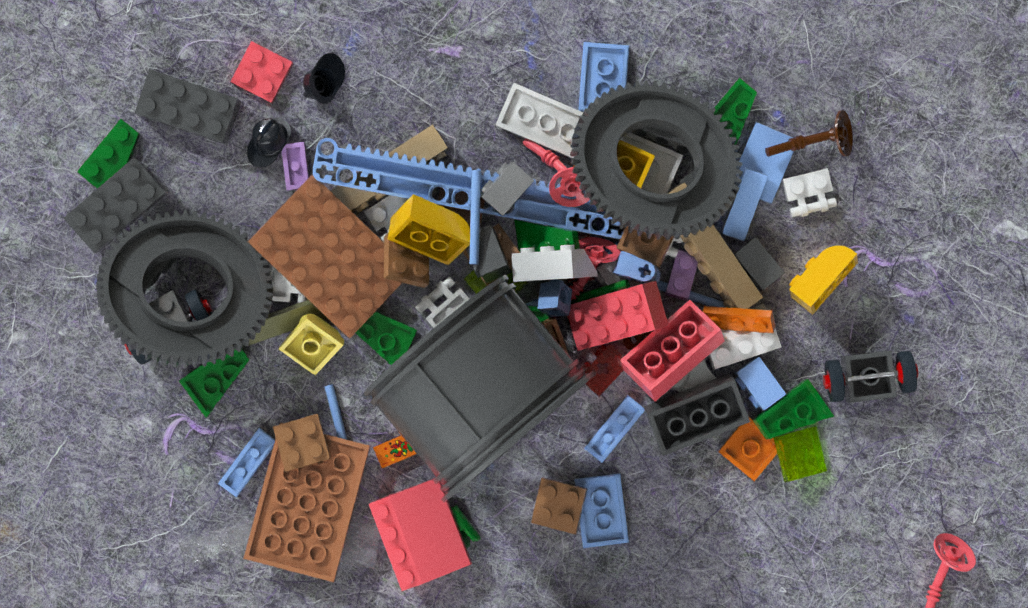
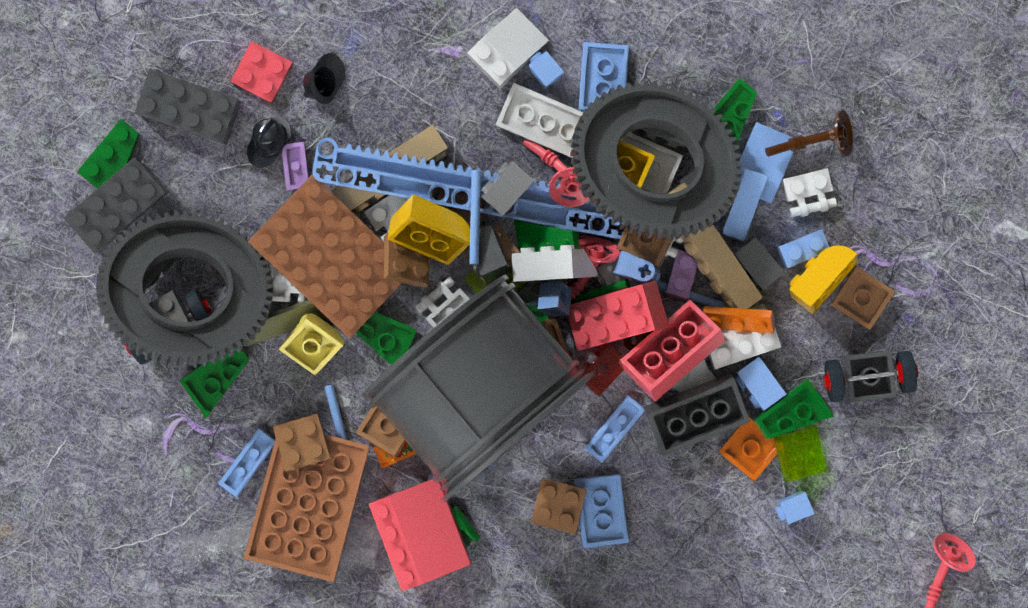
(381, 432): none -> medium nougat plate
(507, 48): none -> white slope
(545, 69): none -> light blue brick
(794, 507): none -> light blue brick
(802, 249): none -> light blue brick
(862, 298): none -> medium nougat plate

